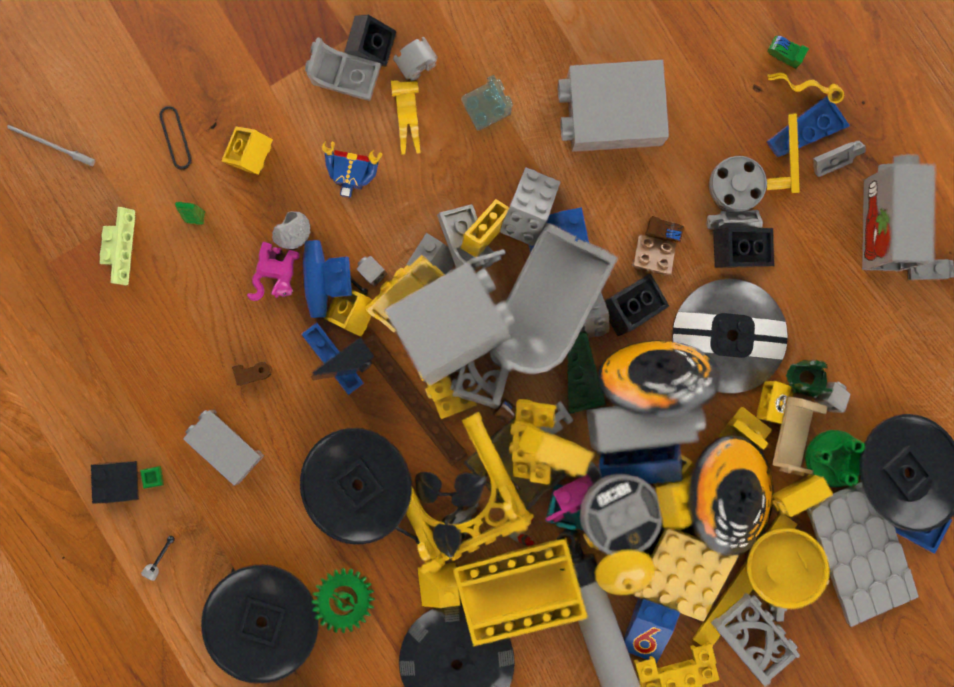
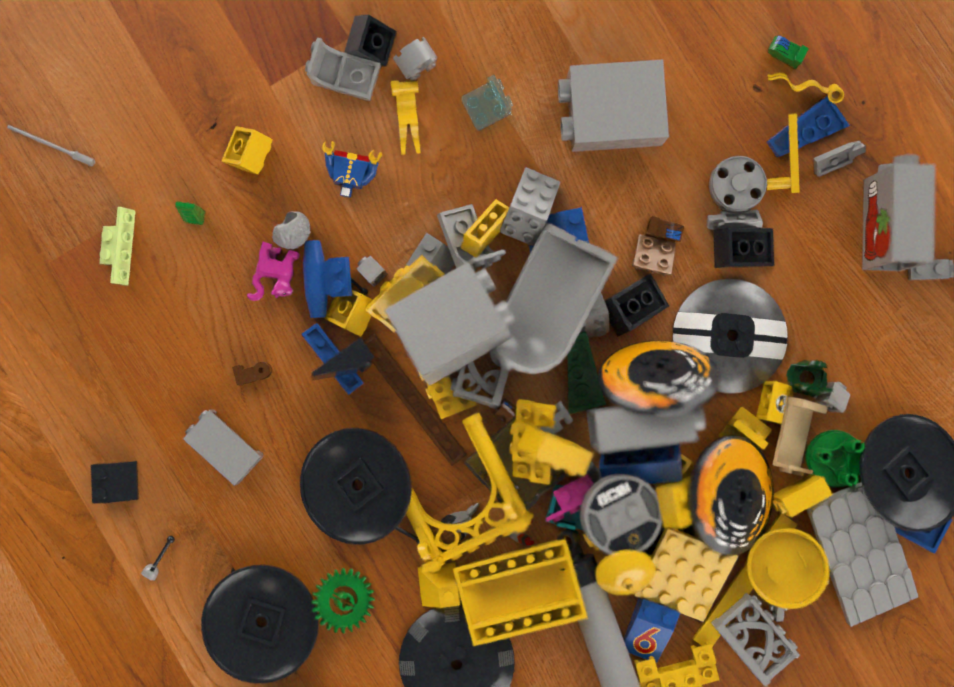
(152, 477): green tile -> none
(167, 139): black piece -> none
(468, 492): black plant -> none

